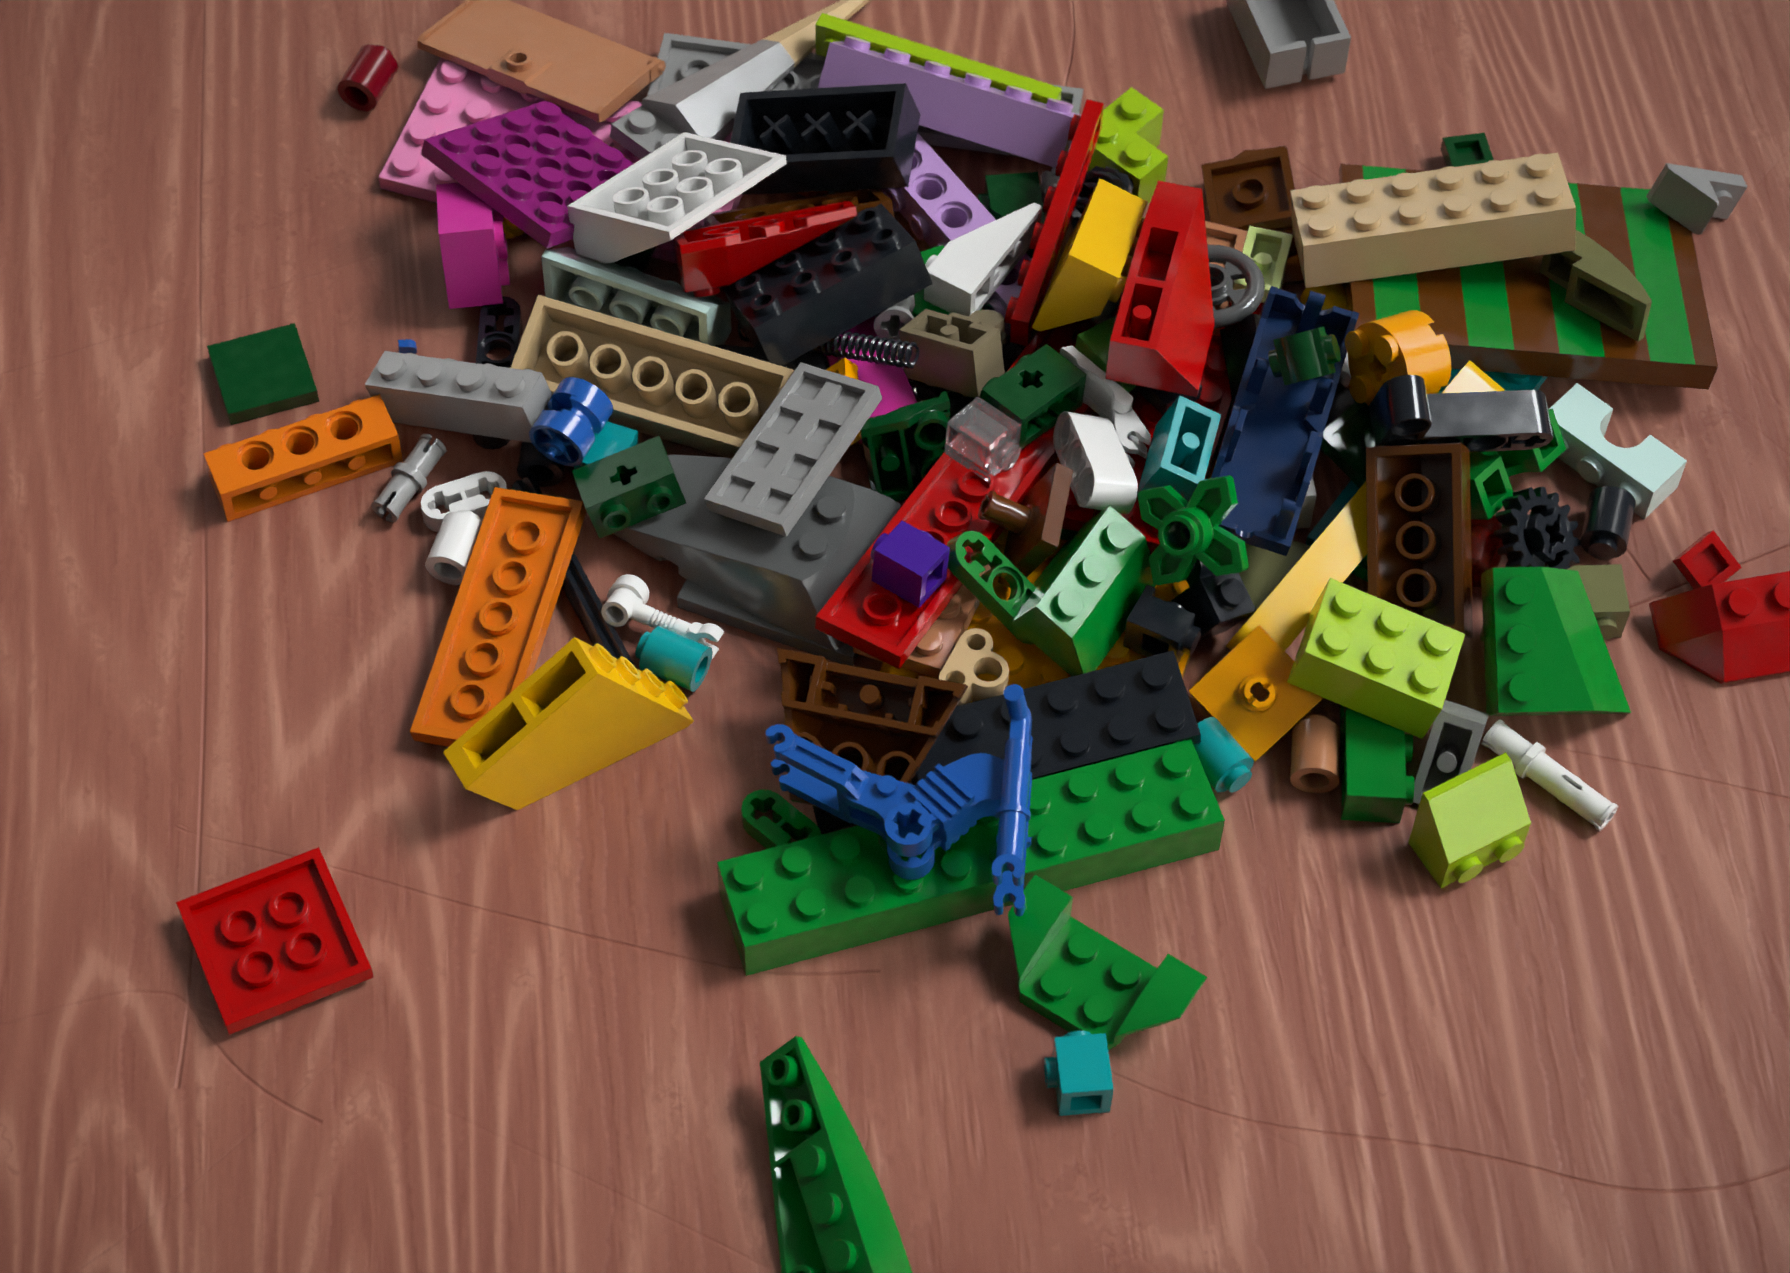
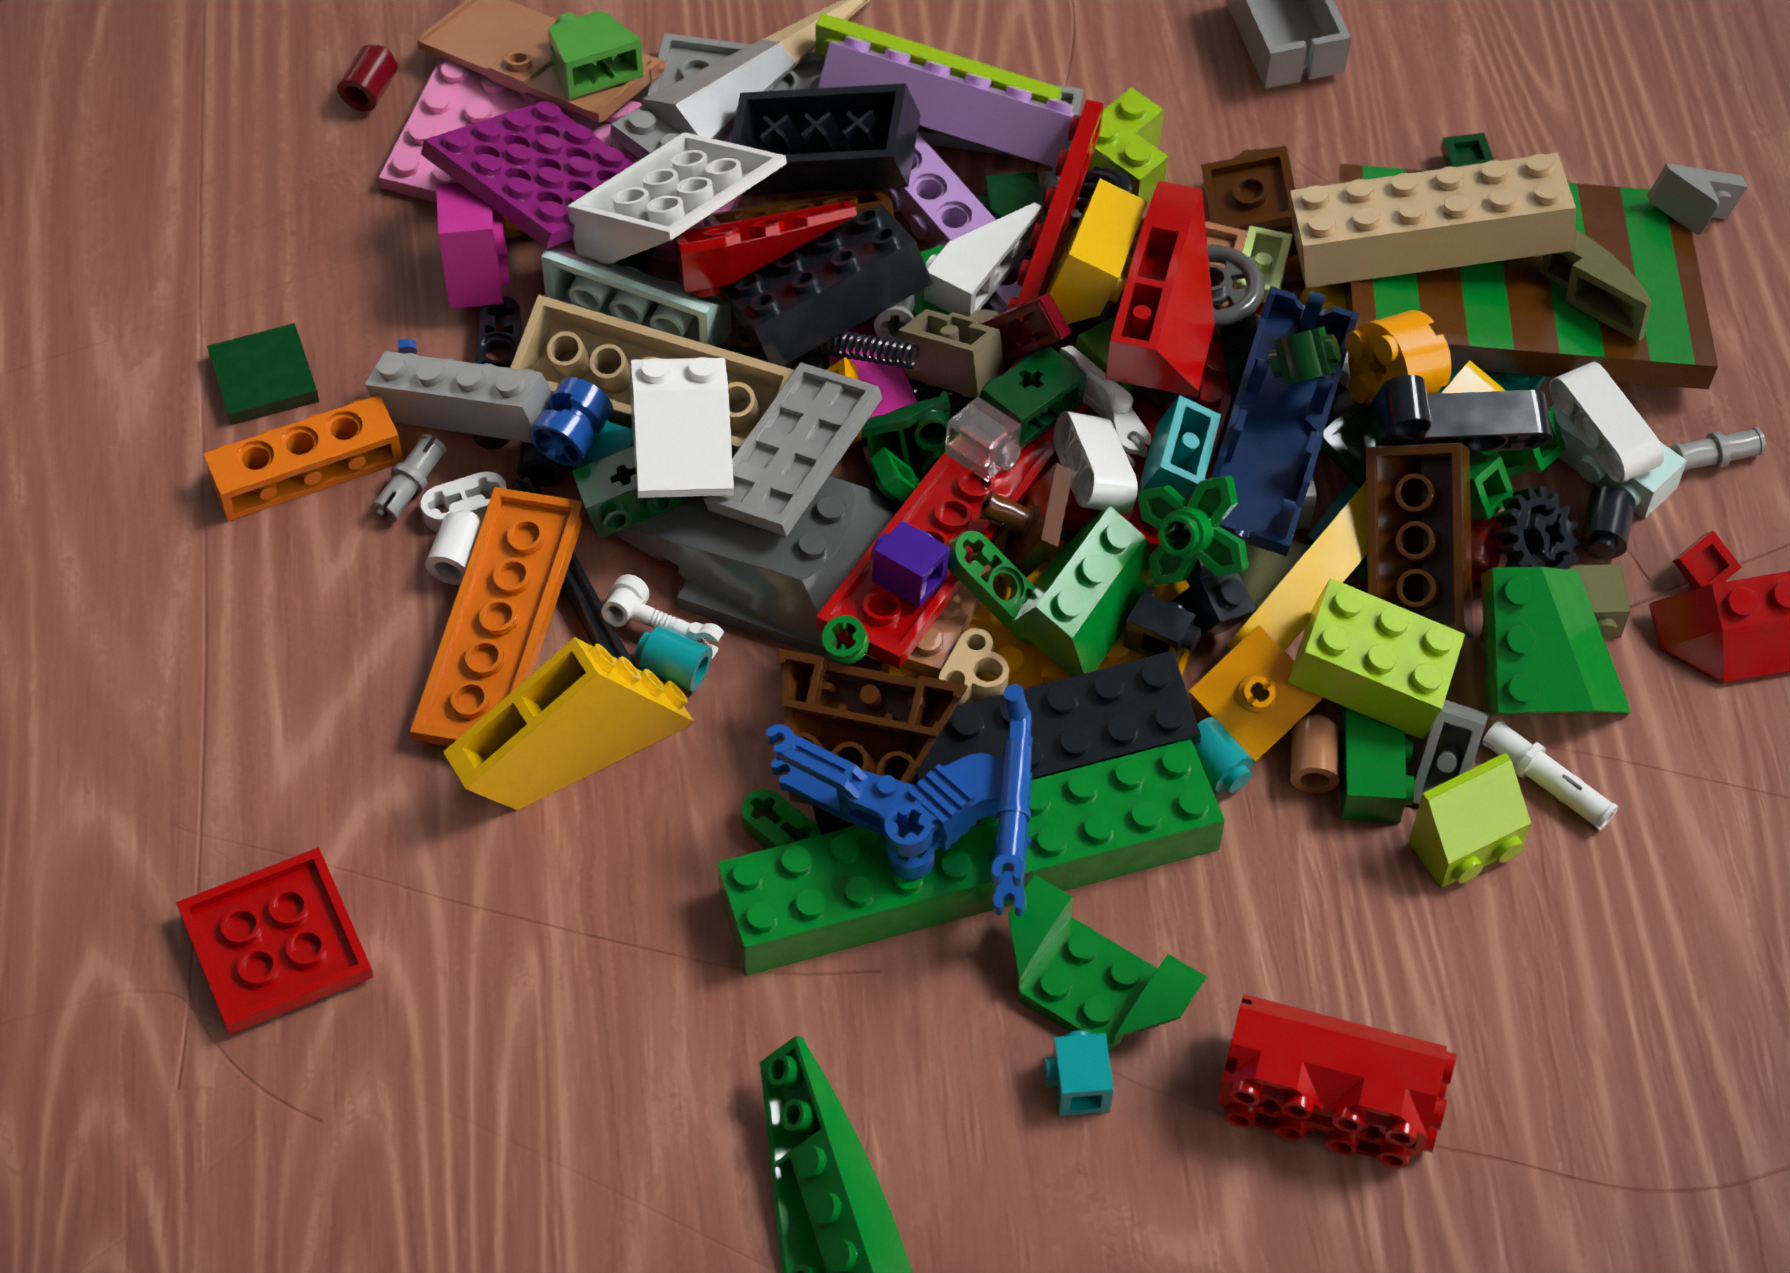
(593, 53): none -> bright green torso
(681, 427): none -> white slope
(846, 624): none -> green bush
(894, 476): none -> green plate
(1029, 326): none -> dark red plate
(1349, 1080): none -> red brick
(1606, 422): none -> white beam
(1721, 448): none -> light grey pin

